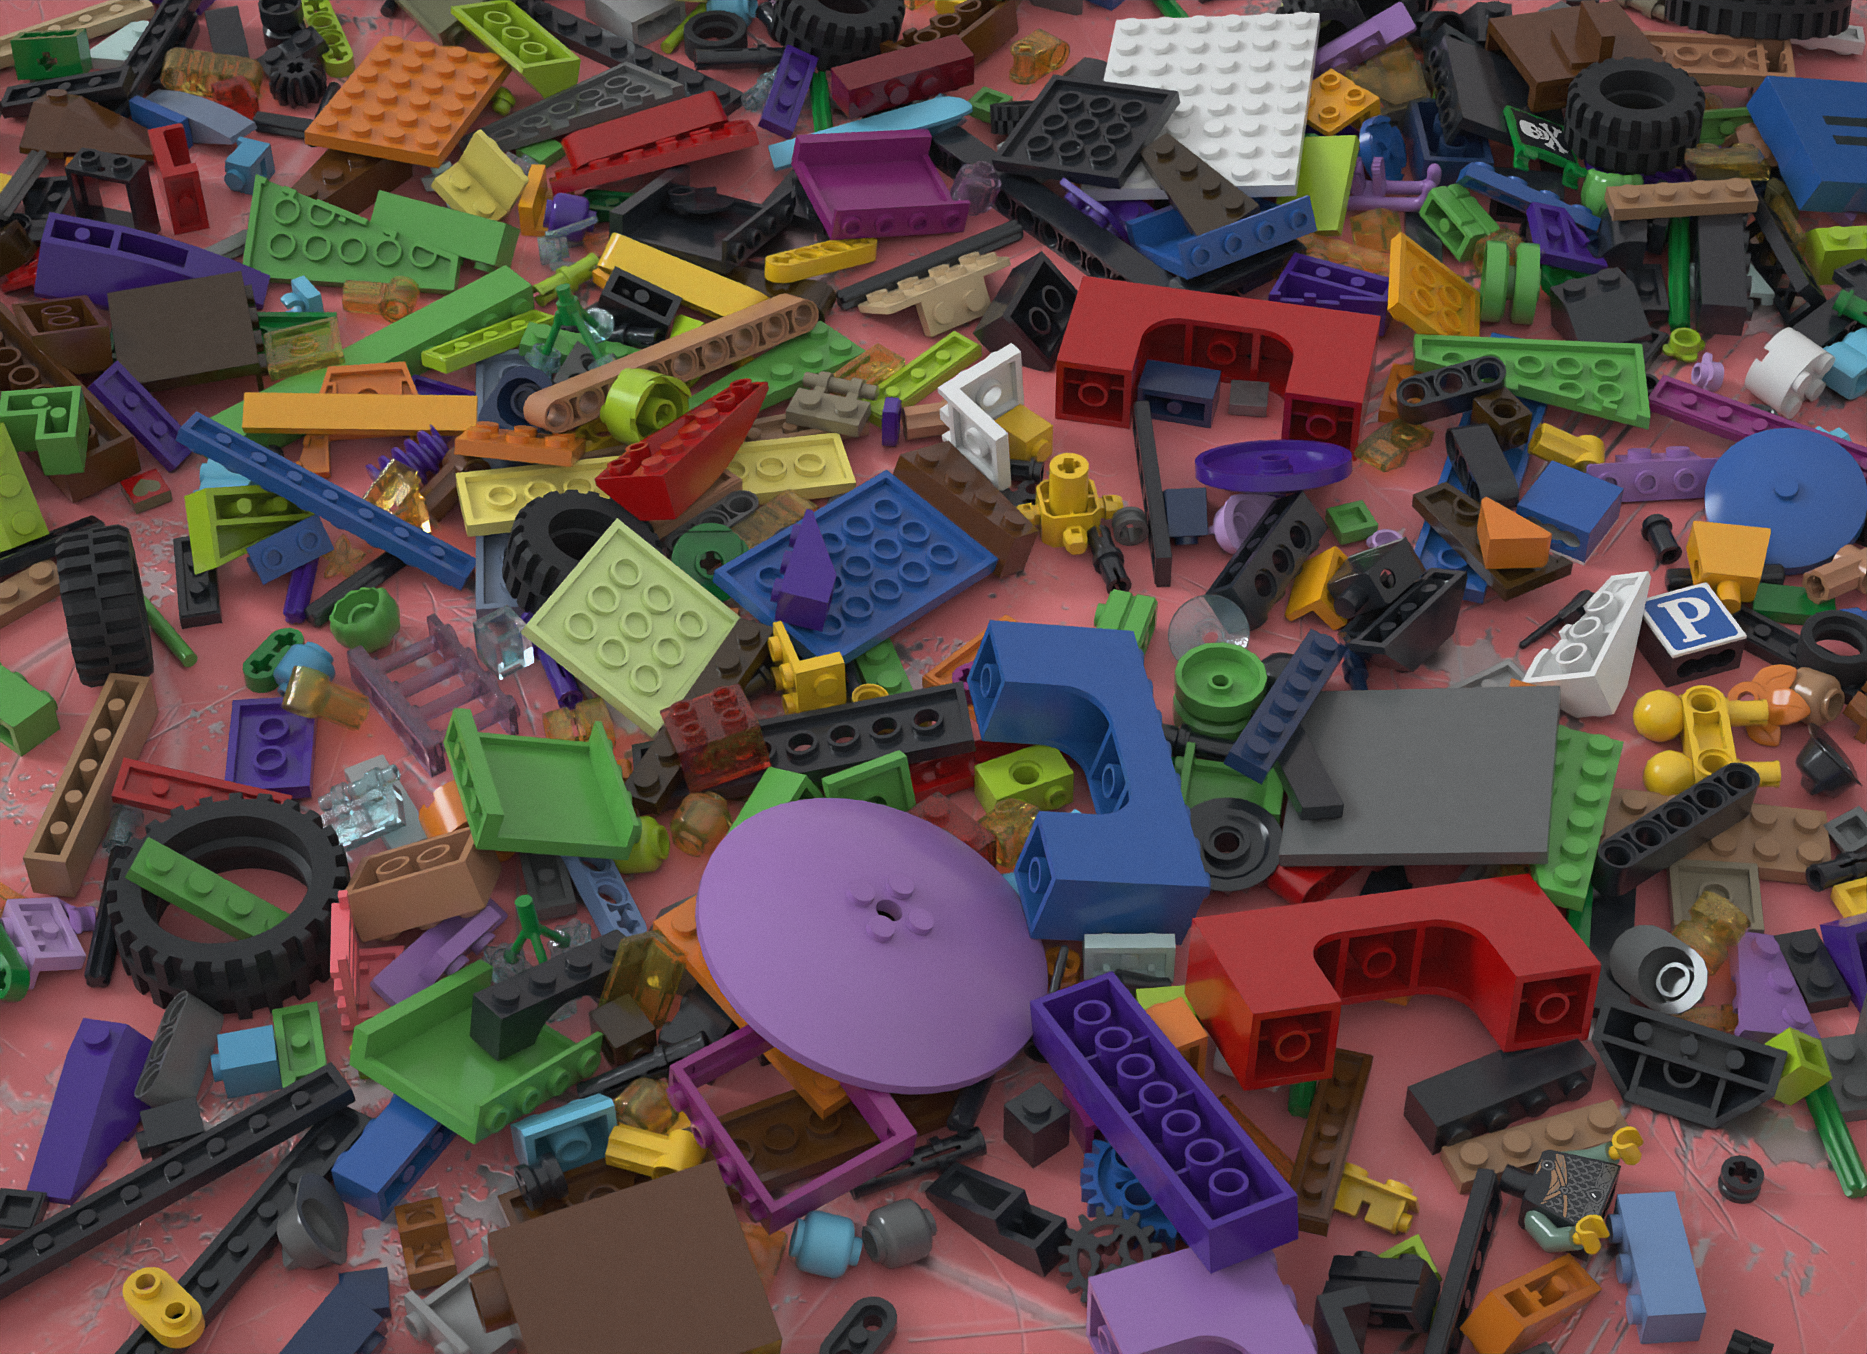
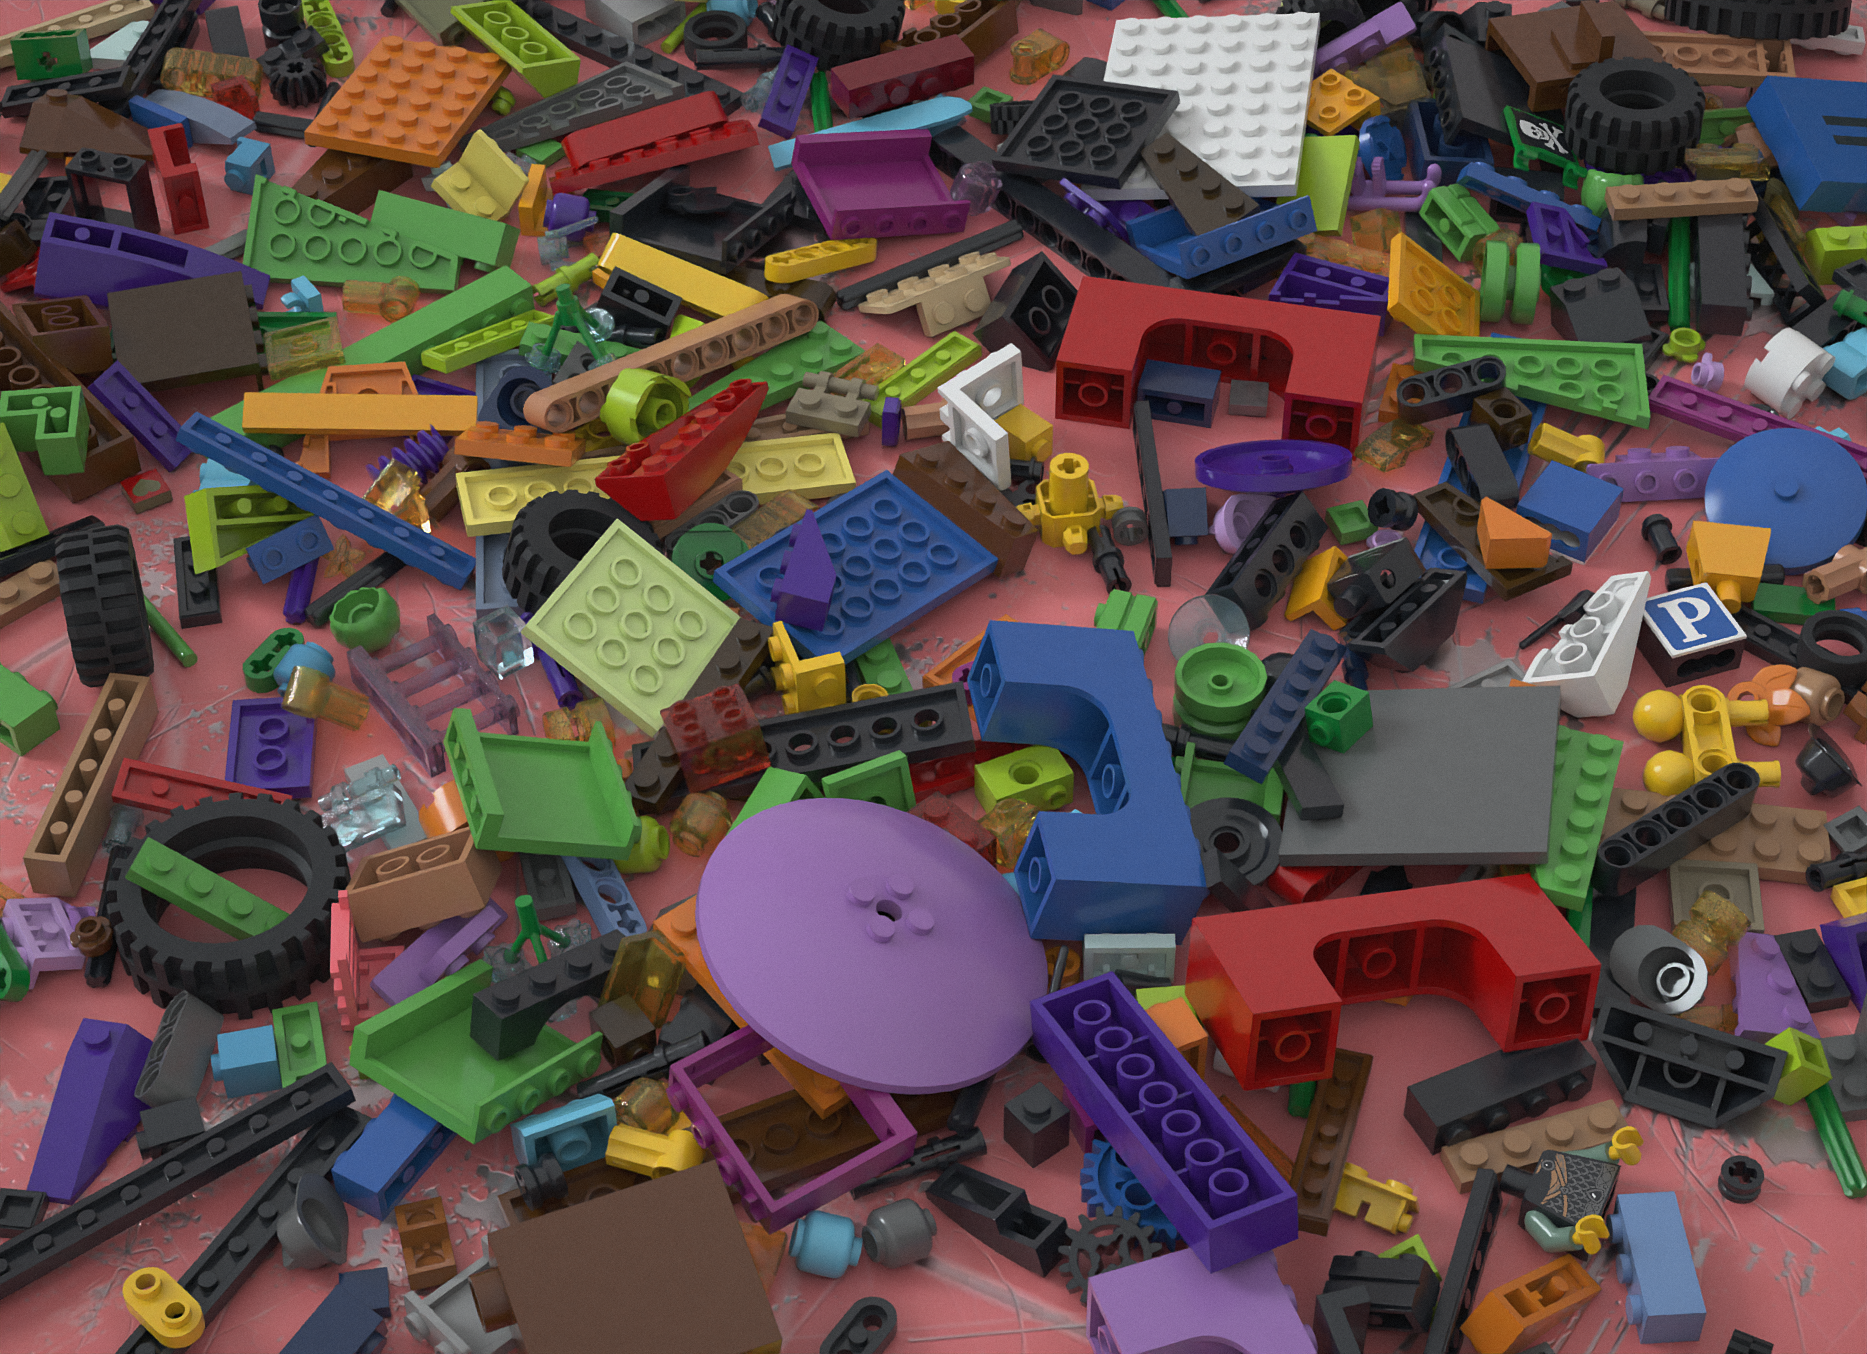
(92, 936): none -> reddish brown plate
(1230, 884): none -> black tile
(1339, 716): none -> green brick
(1392, 509): none -> black wheel

